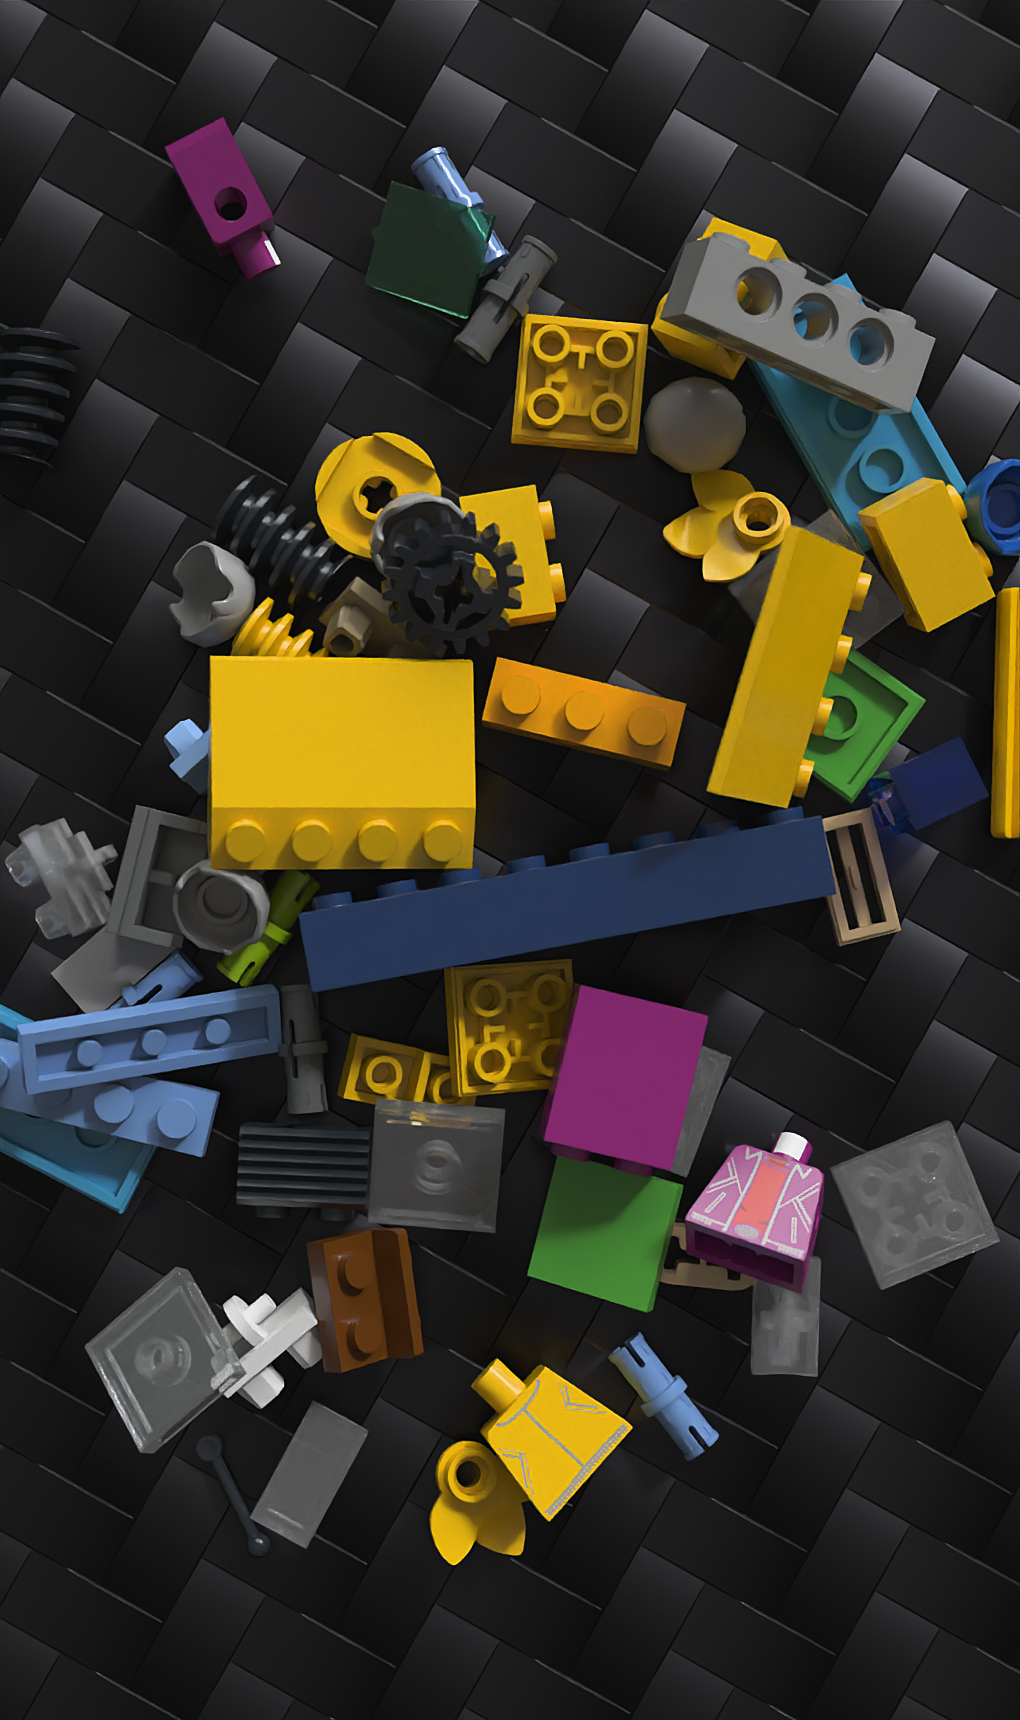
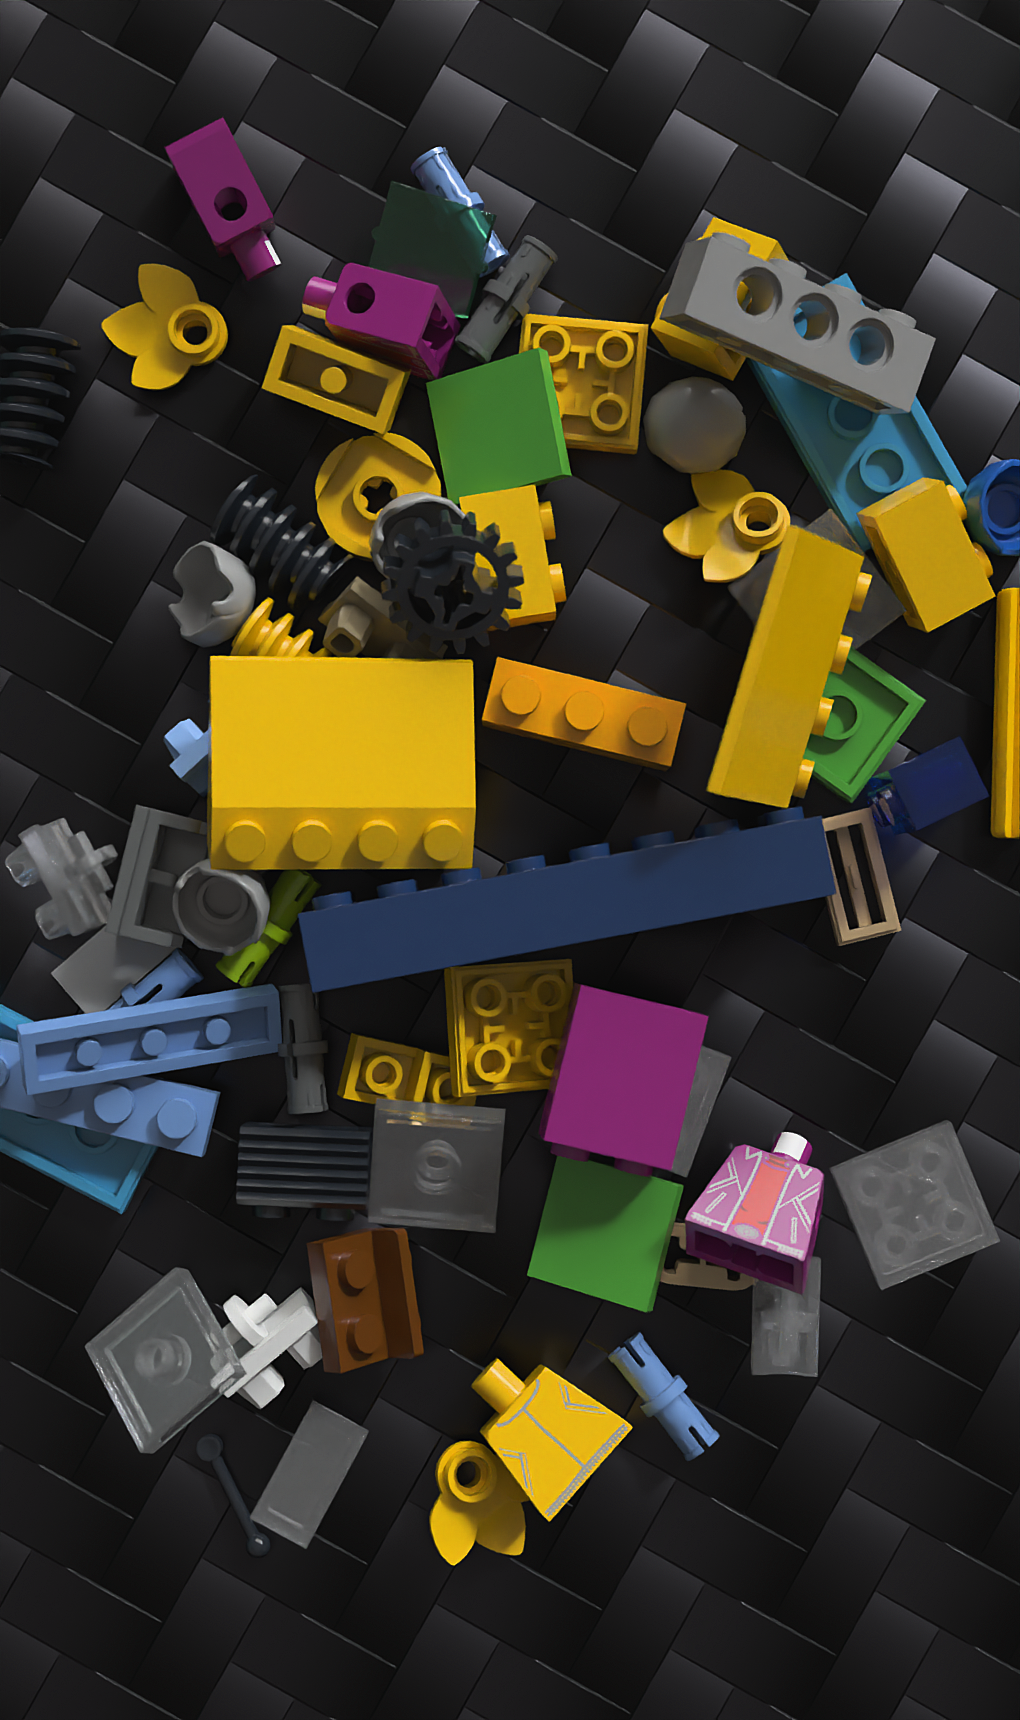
(158, 328): none -> yellow plate
(336, 378): none -> yellow brick
(386, 317): none -> magenta torso
(499, 426): none -> bright green tile

